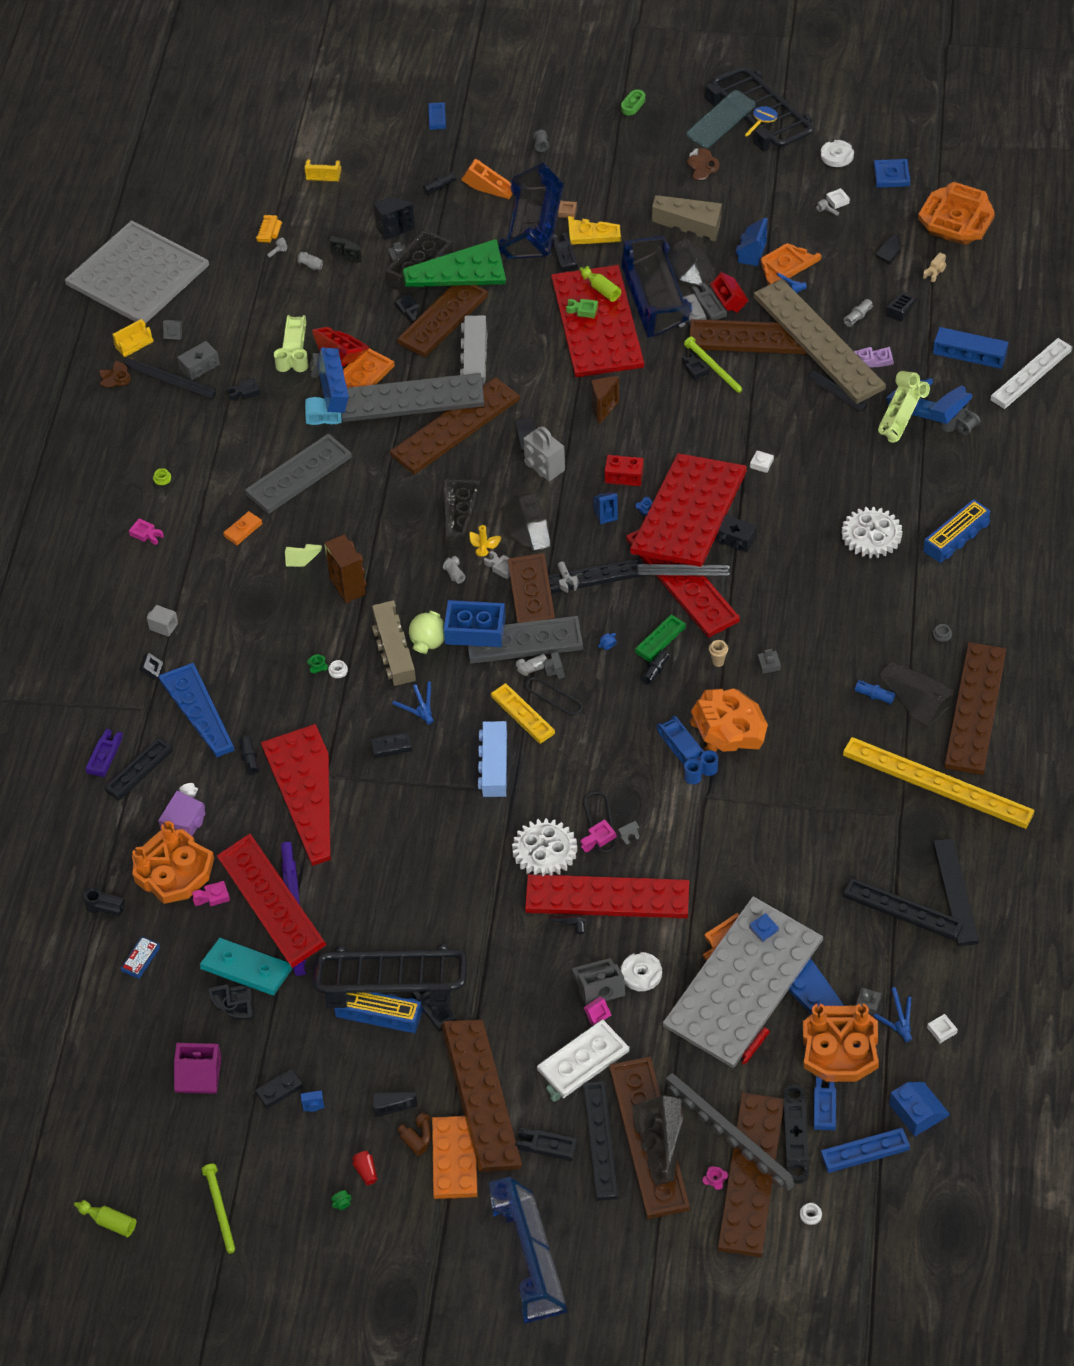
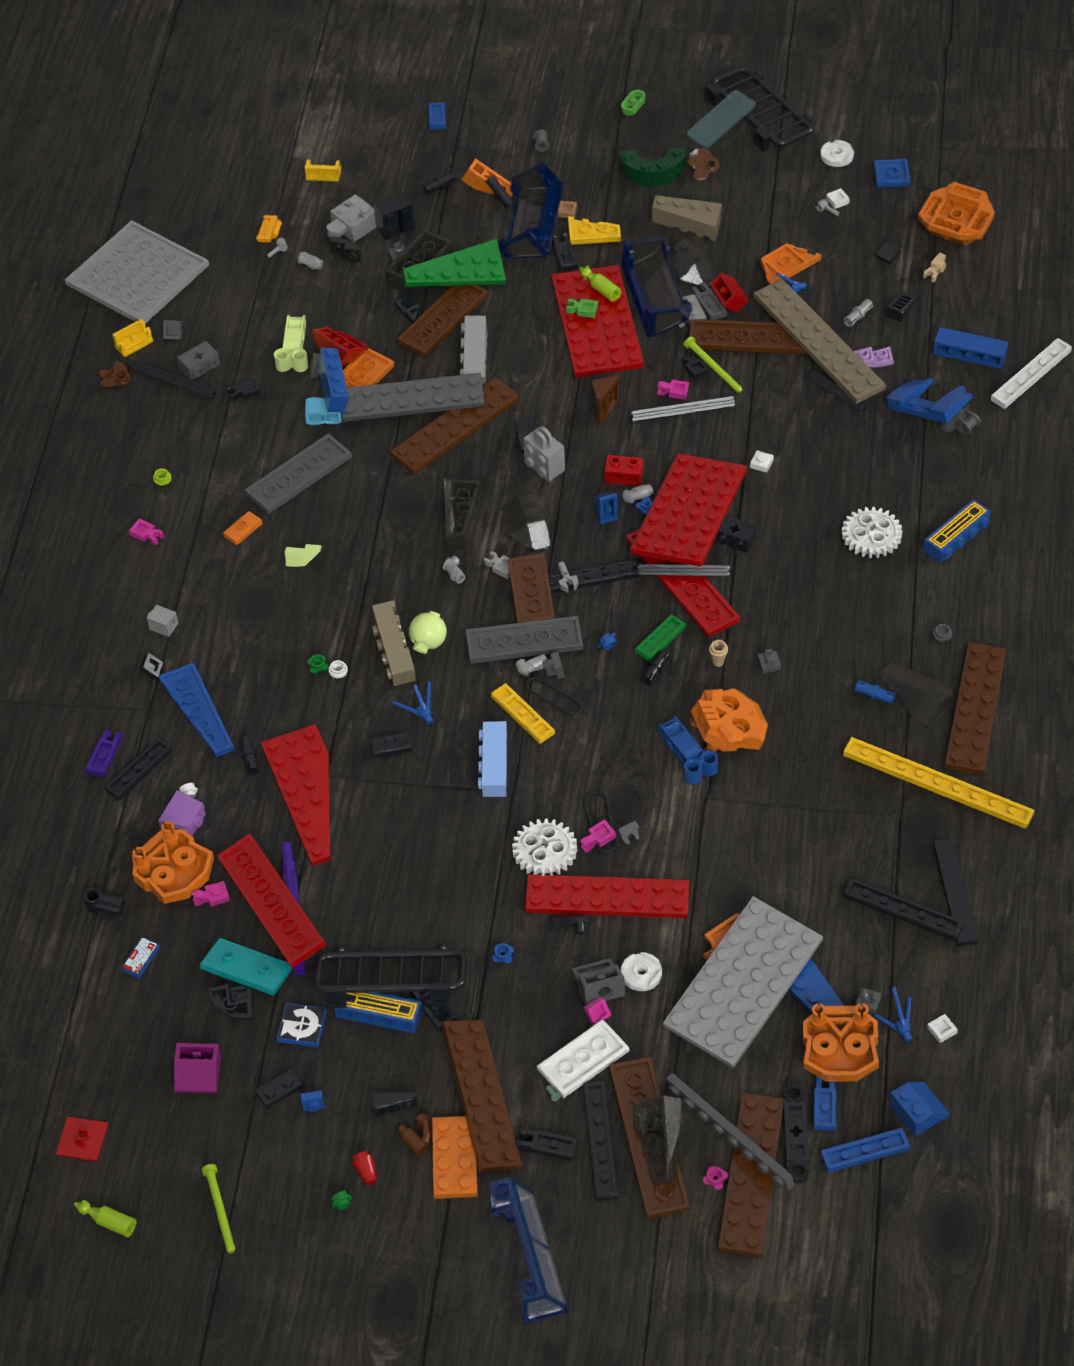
(82, 1139): none -> red piece
(302, 1025): none -> tile
(345, 568): reddish brown brick -> none
(352, 218): none -> light grey brick
(474, 623): blue brick -> none
(482, 542): yellow plant -> none
(500, 192): none -> black pin
(503, 948): none -> blue plate
(637, 493): none -> light grey arm
(652, 172): none -> dark green brick
(676, 389): none -> dark pink plate
(682, 408): none -> axle
(753, 243): blue slope -> none
(755, 1045): red wheel -> none
(763, 114): blue piece -> none
(764, 927): blue plate -> none
(810, 1208): white plate -> none
(902, 404): yellowish green piece -> none

